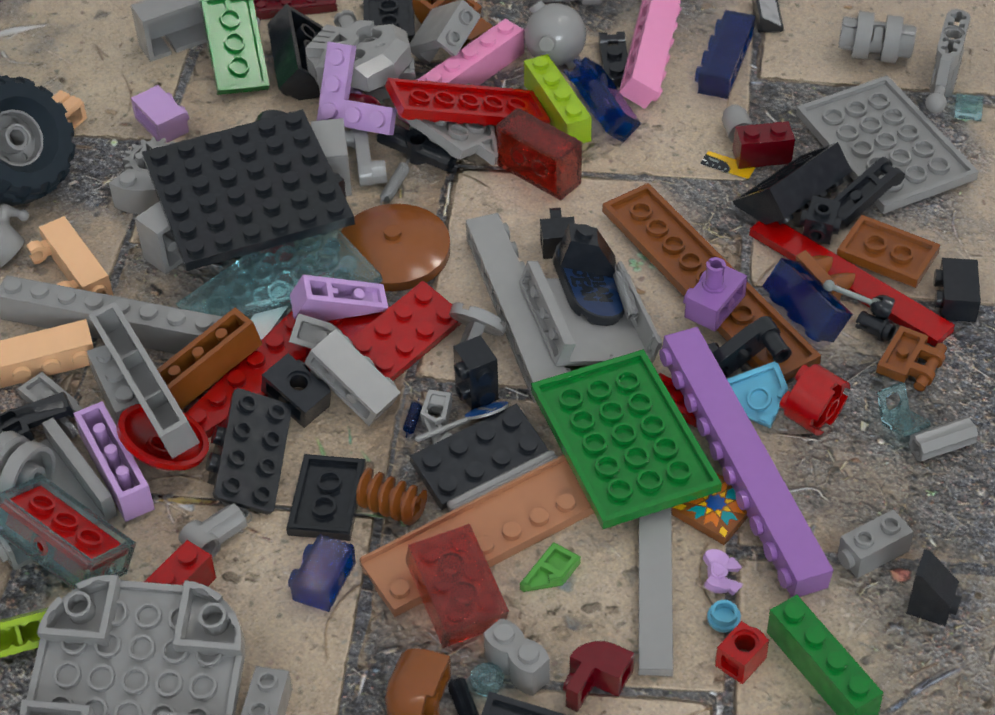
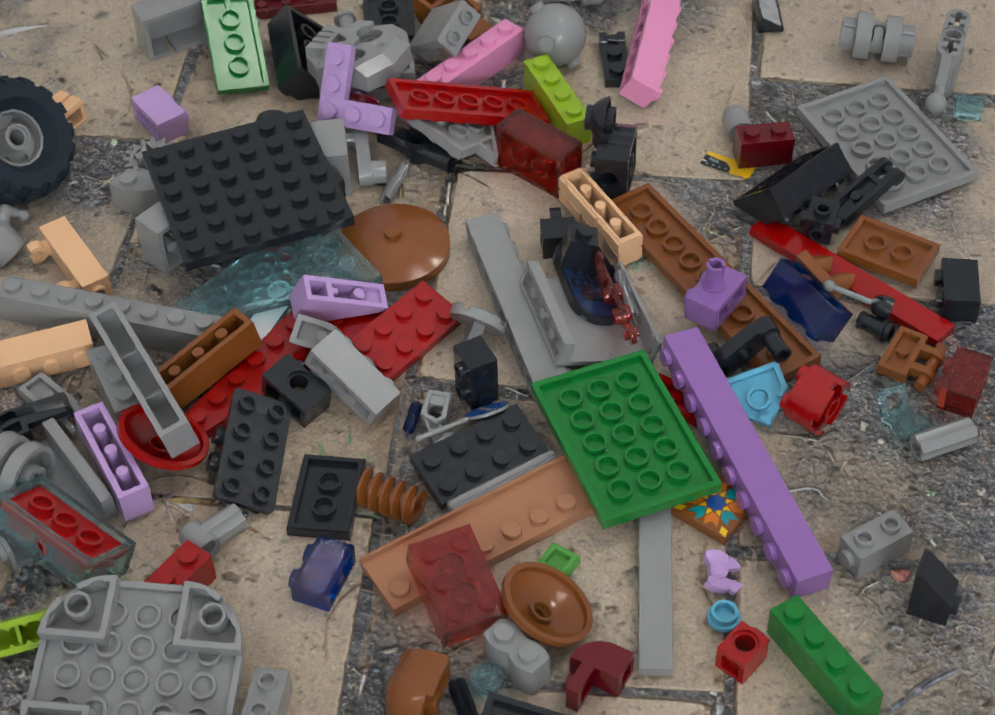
(546, 604): none -> dark orange dish
(594, 208): none -> light nougat brick
(603, 99): clear blue brick -> none
(613, 294): none -> clear red piece
(614, 148): none -> black brick
(725, 54): clear blue brick -> none
(963, 381): none -> clear red piece

